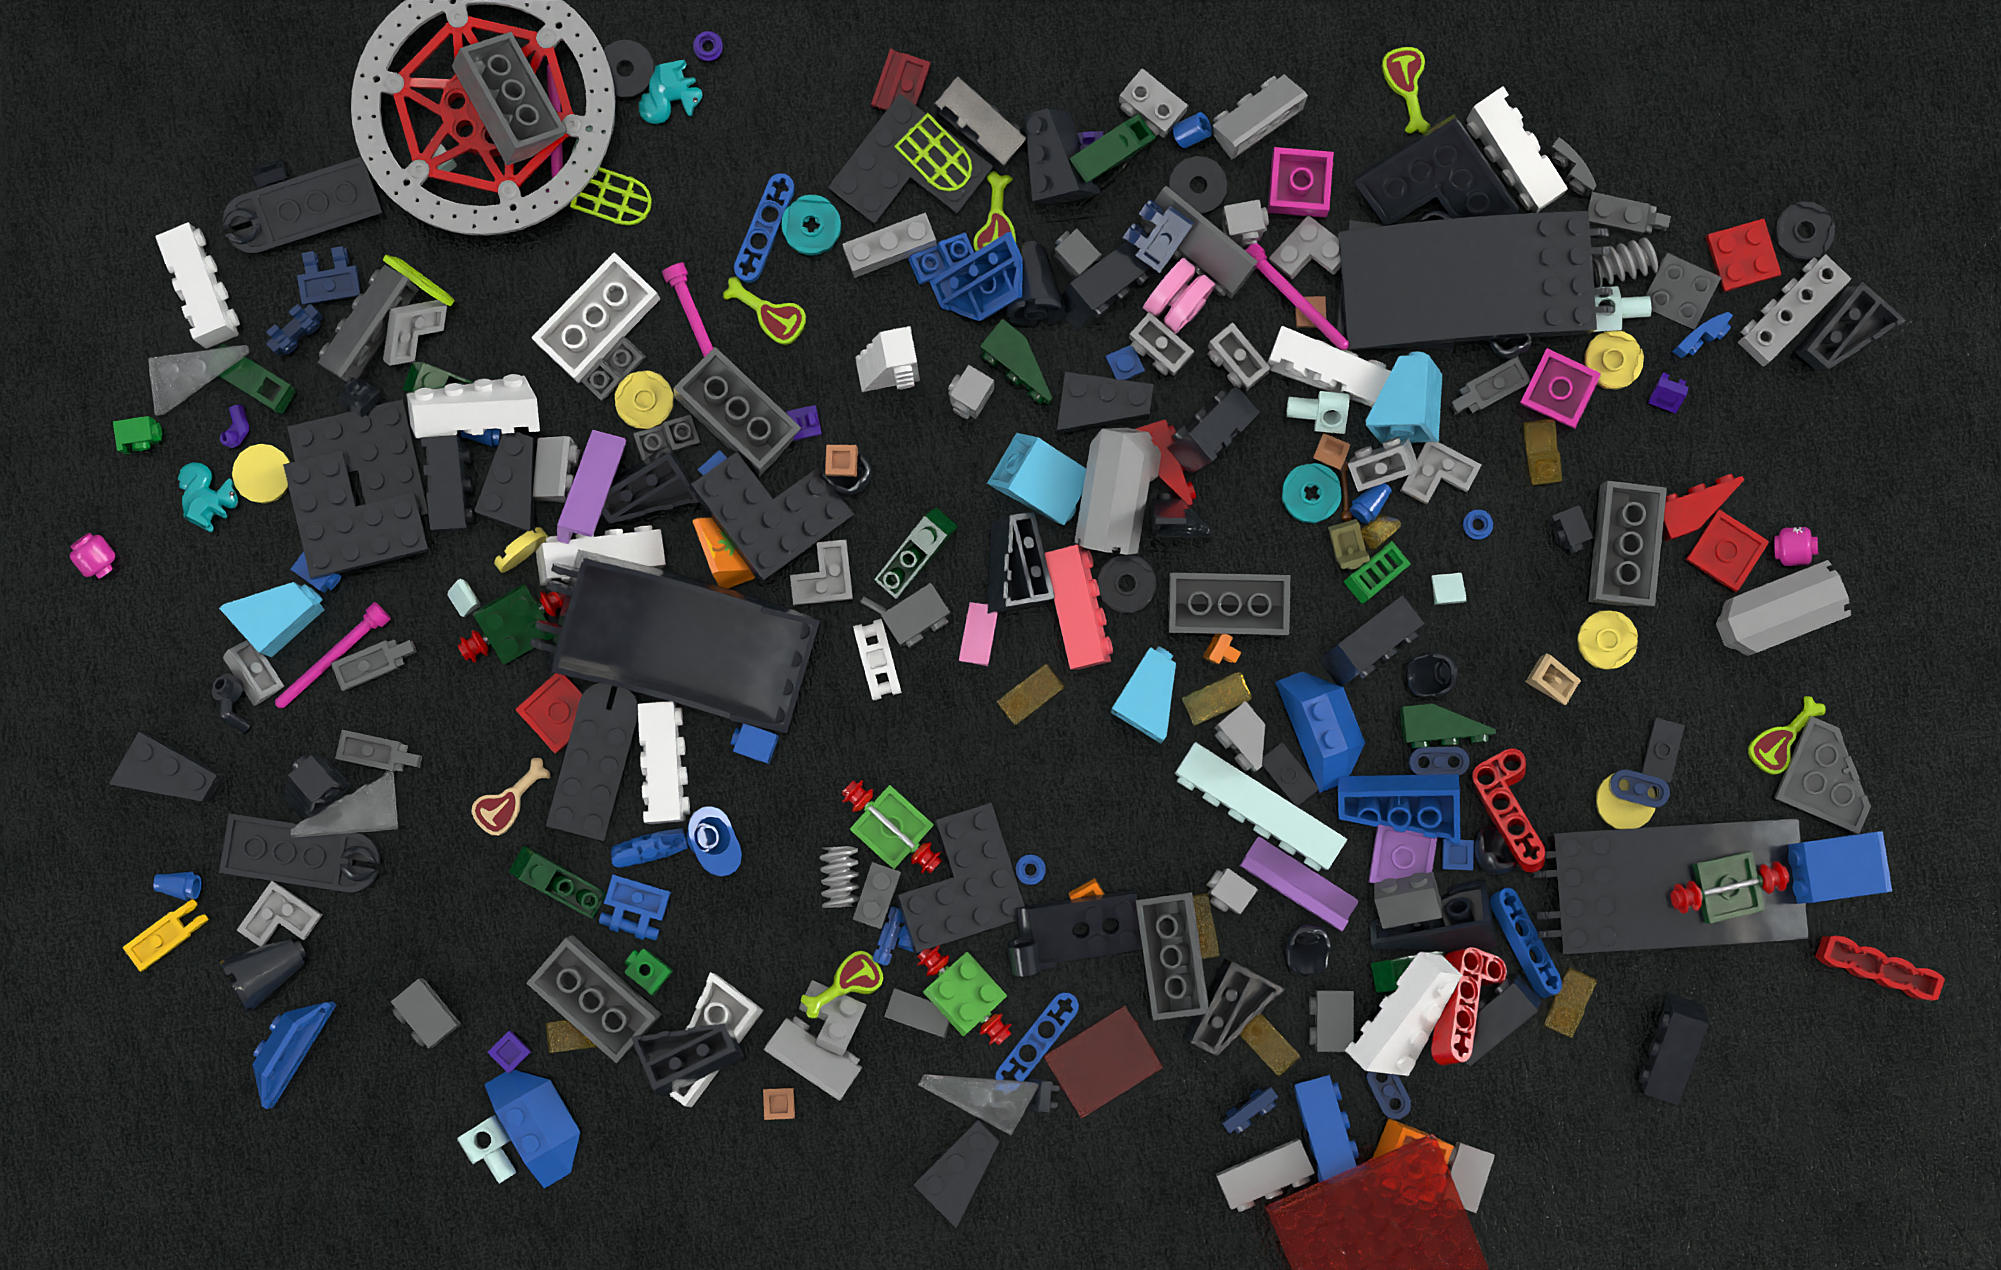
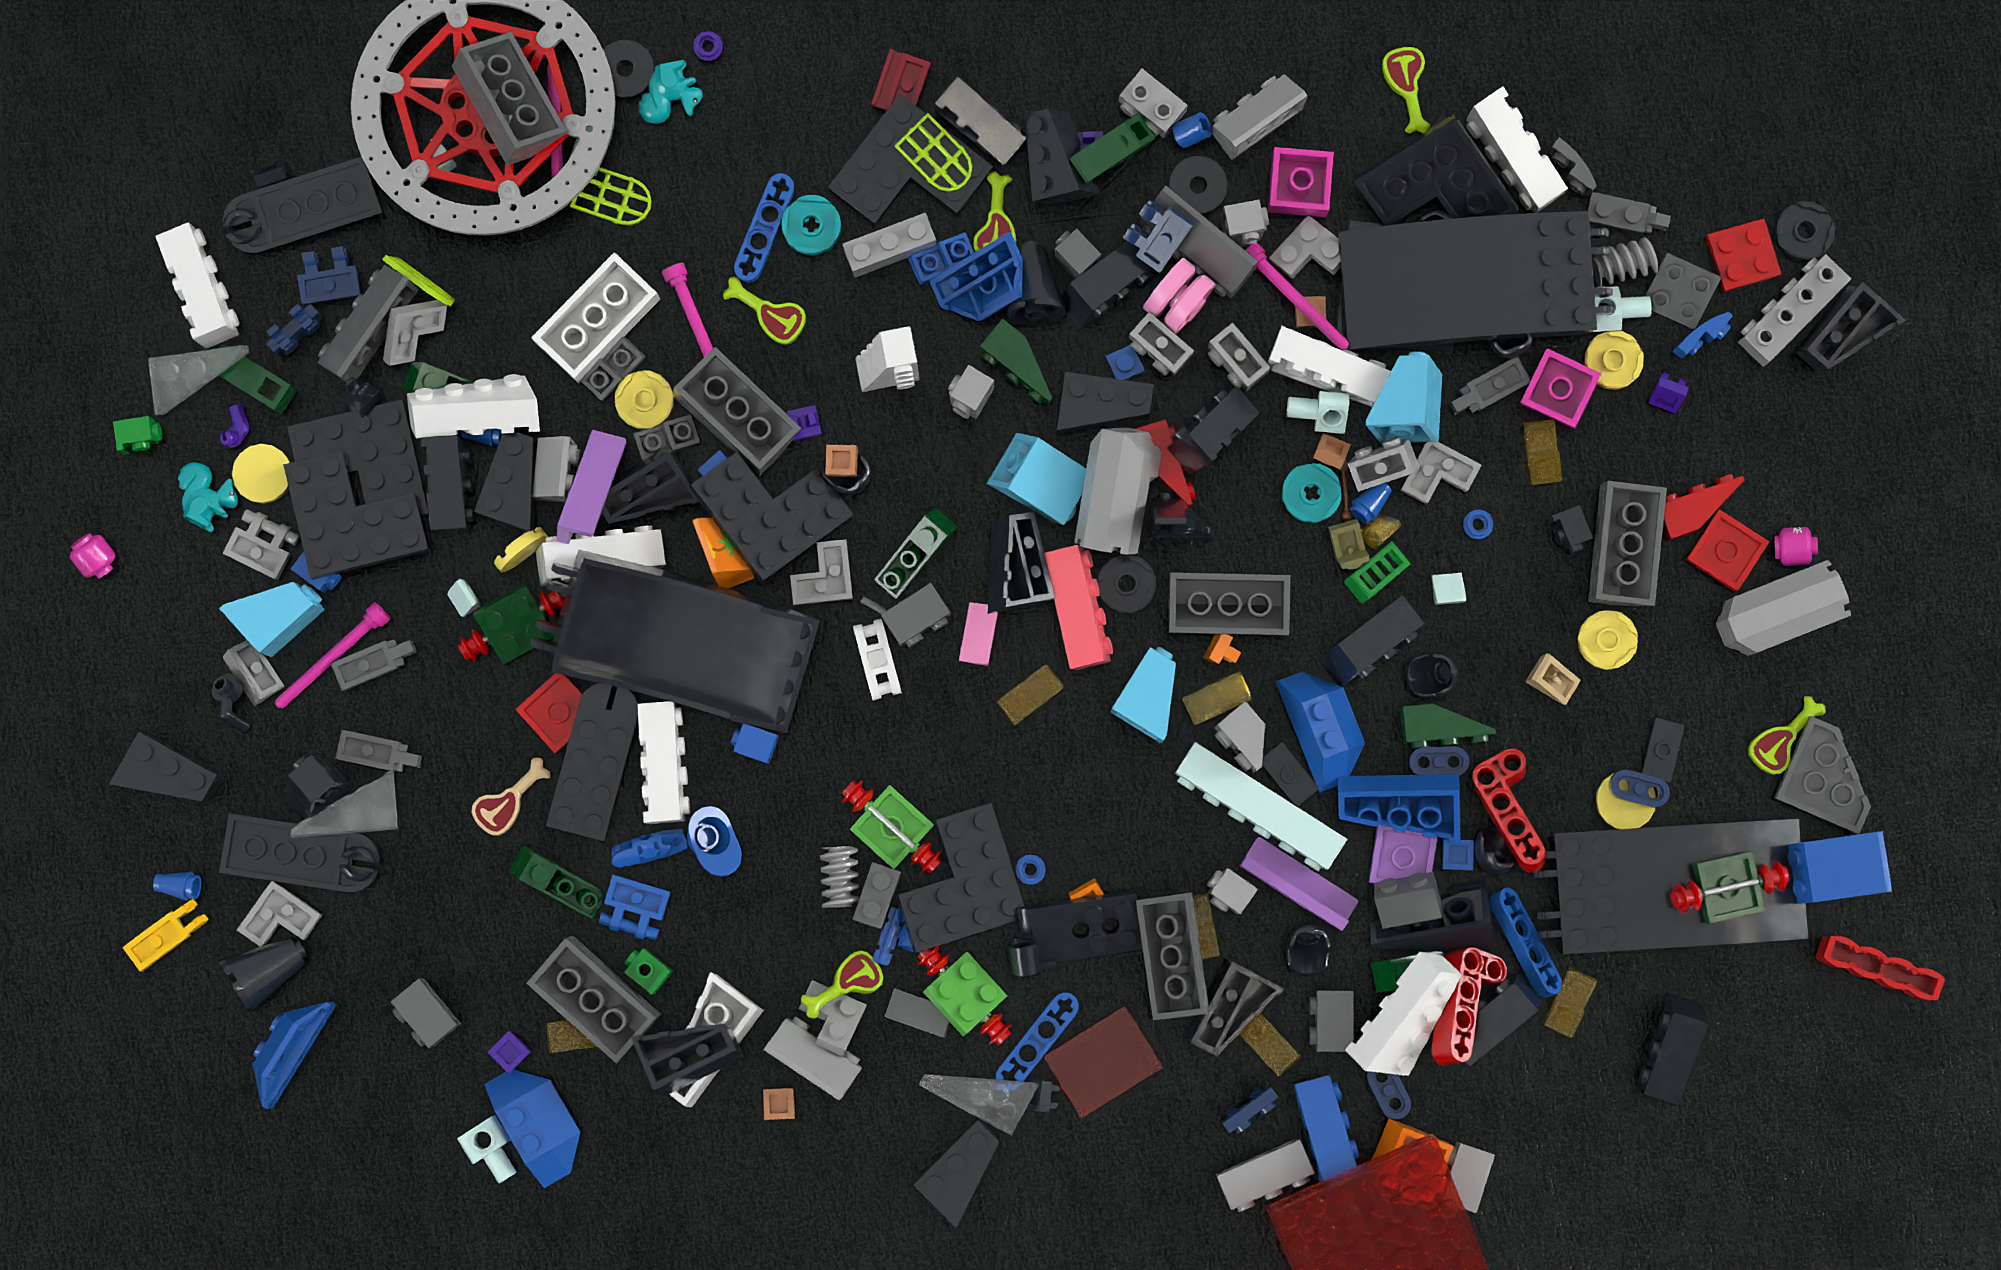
(258, 553): none -> light grey plate

